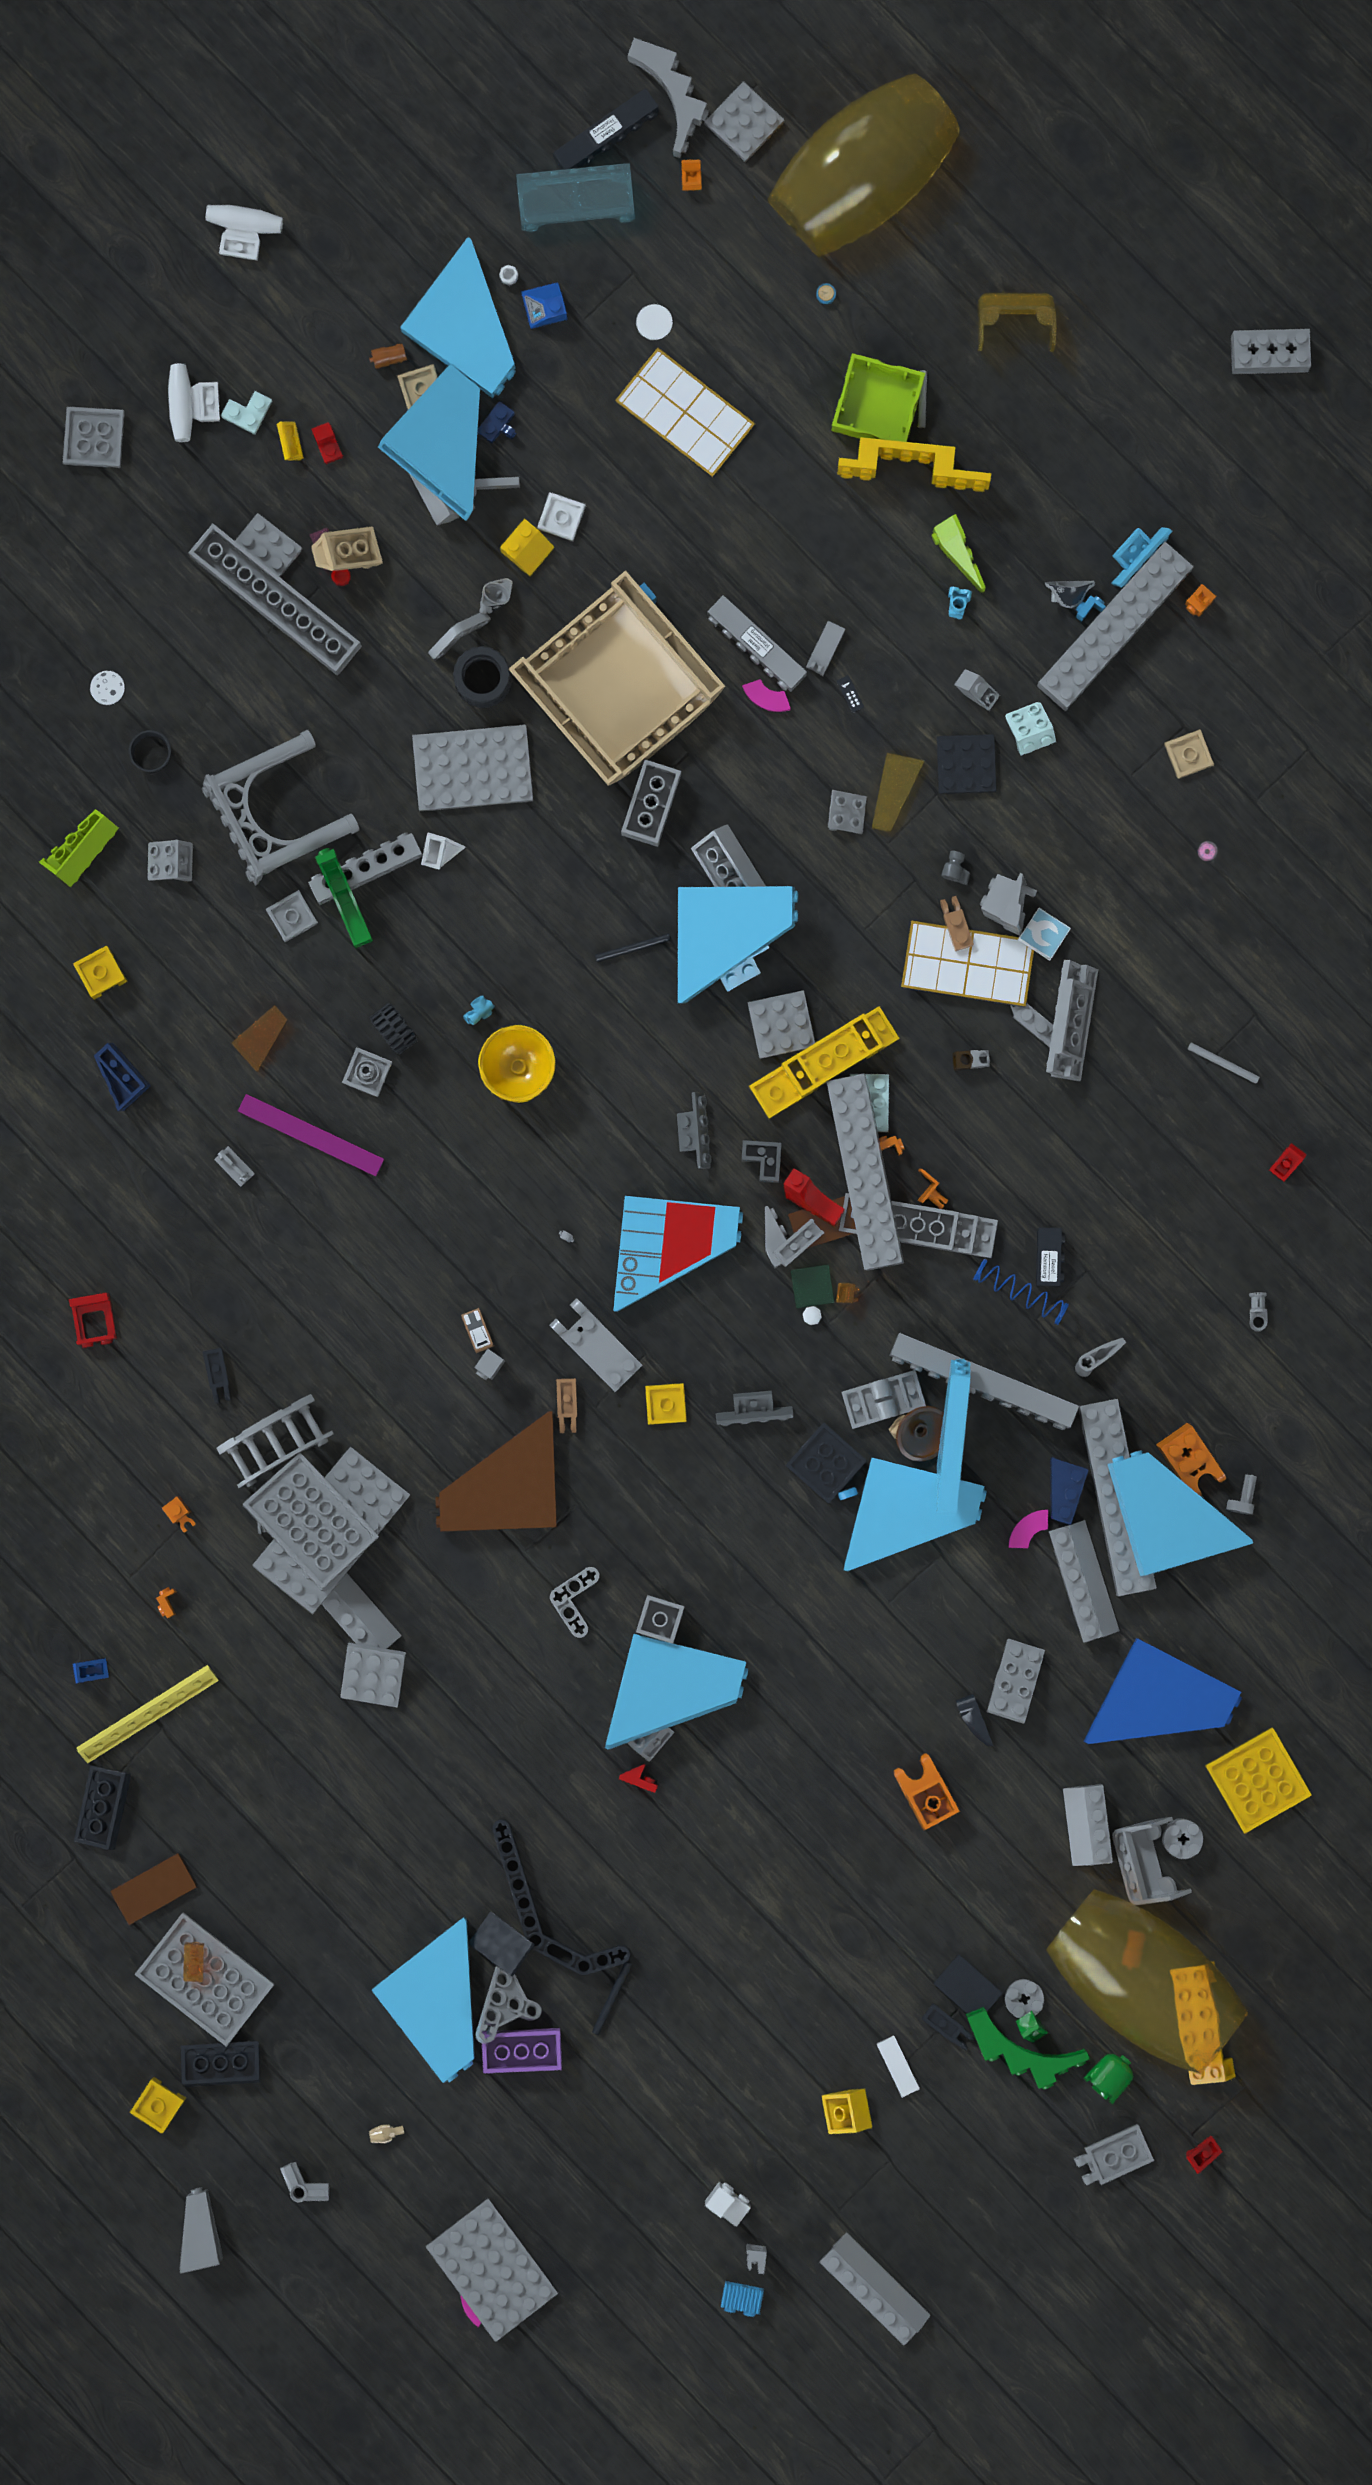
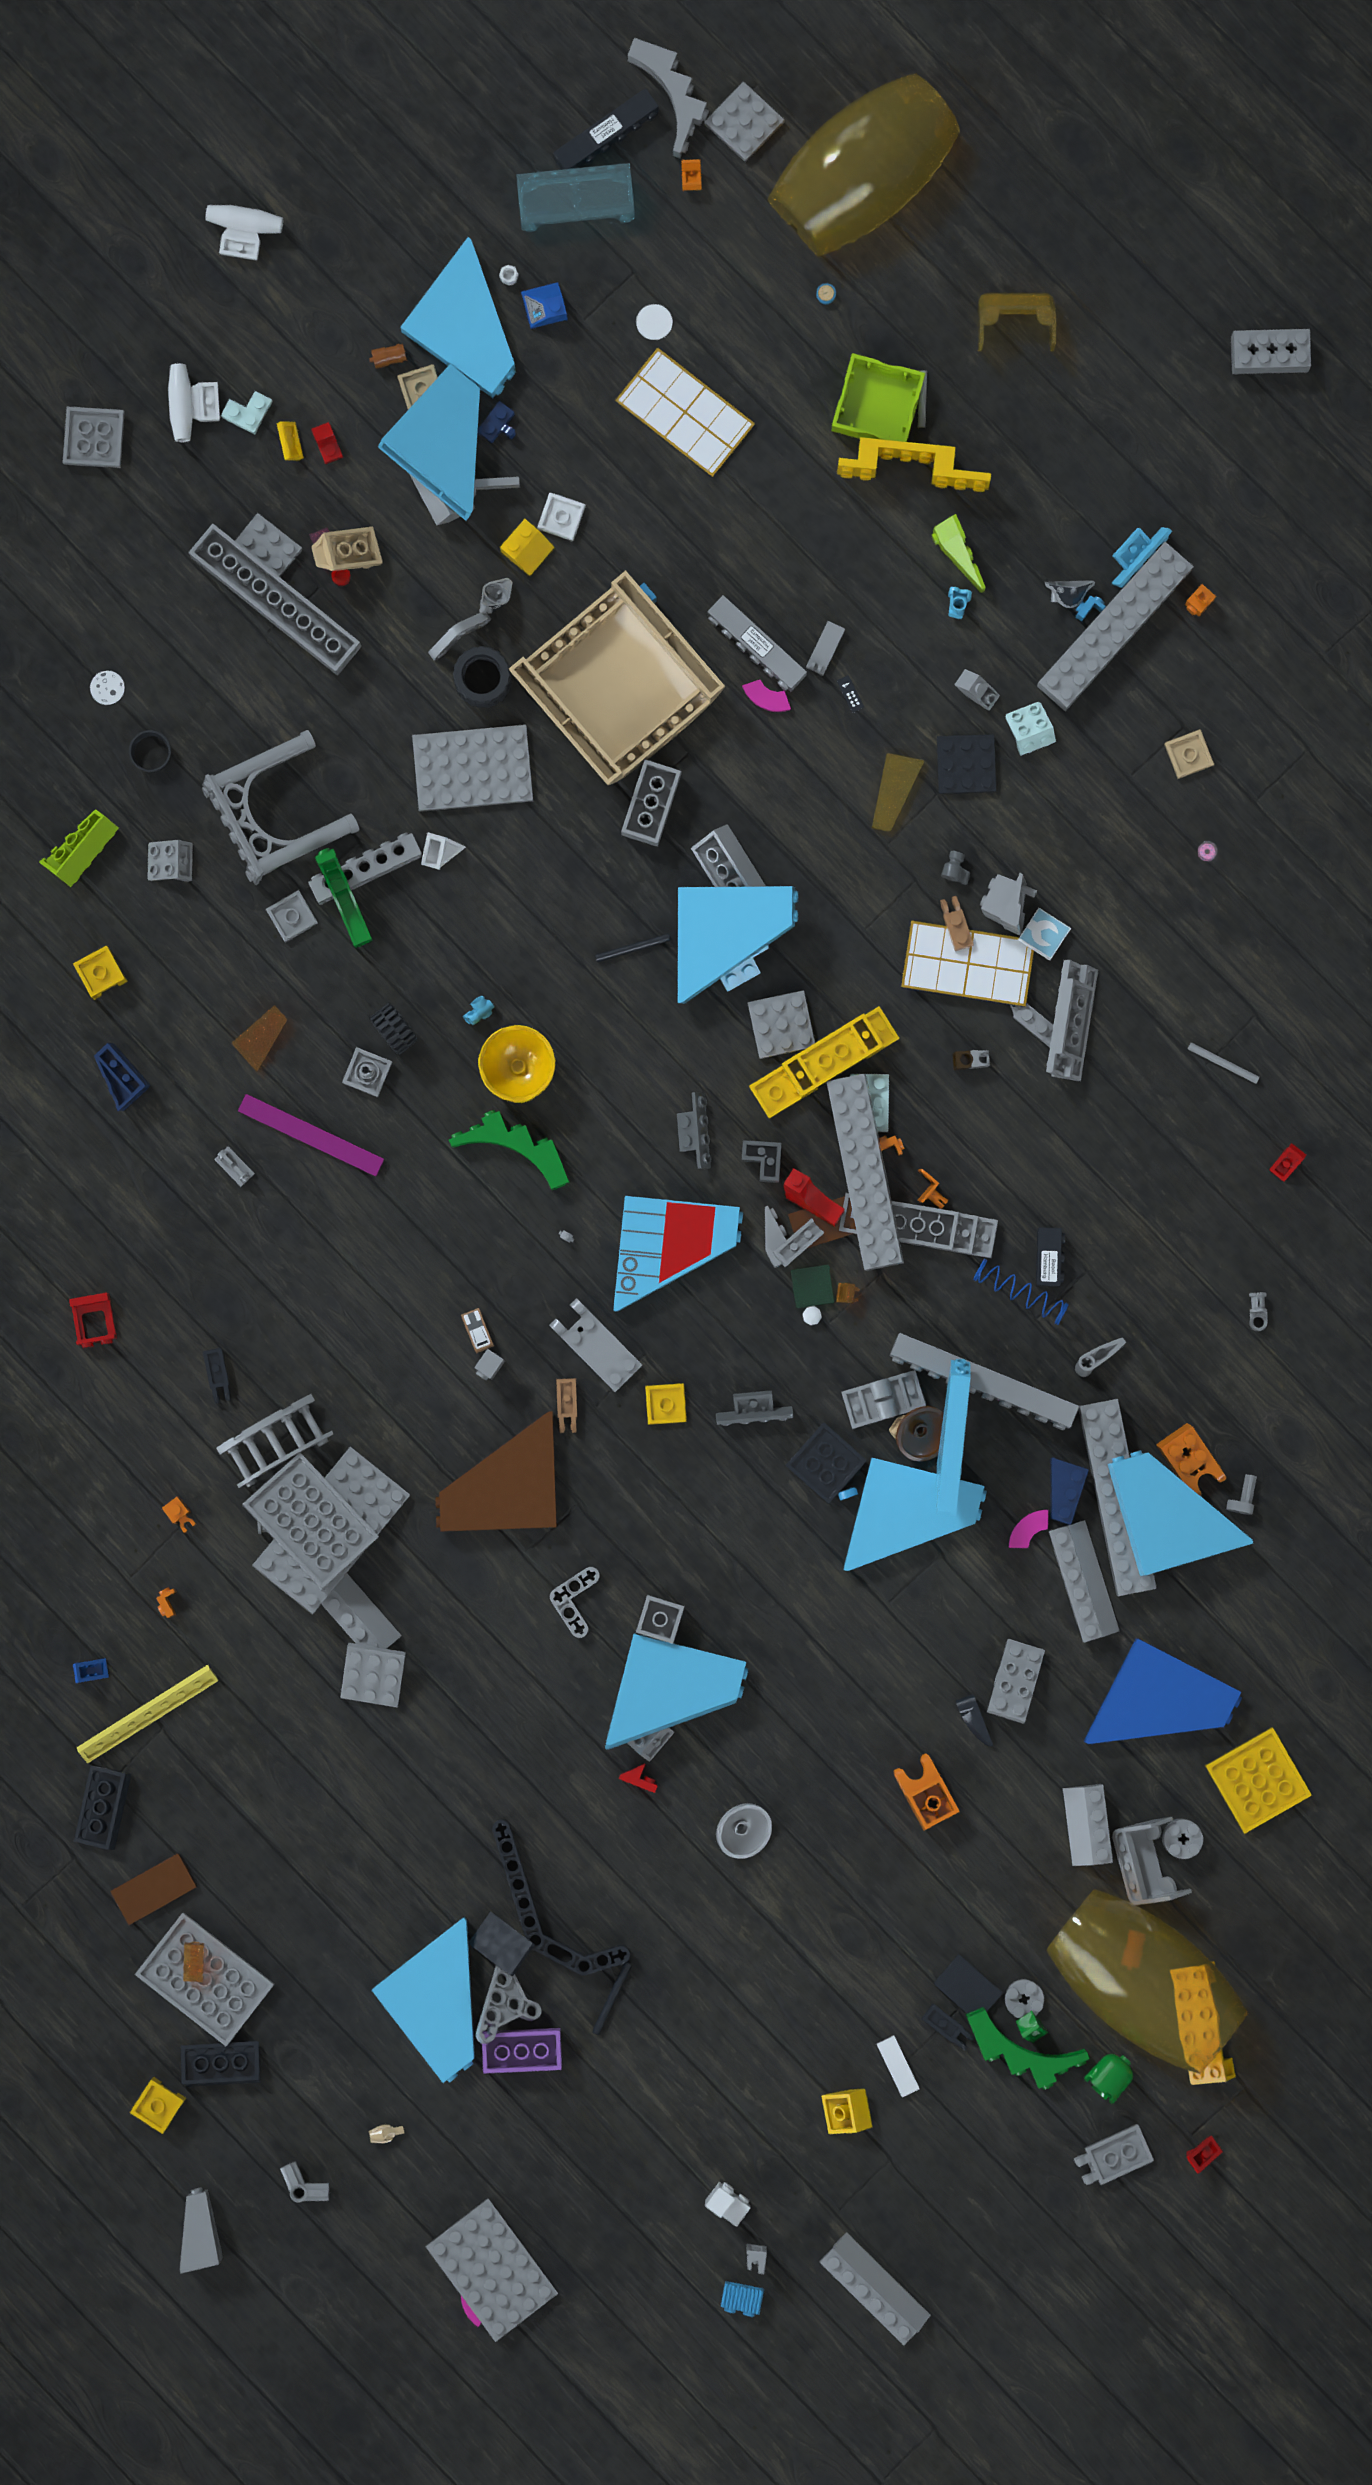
(518, 1139): none -> green arch
(747, 1838): none -> light grey dish
(847, 812): light grey hinge -> none

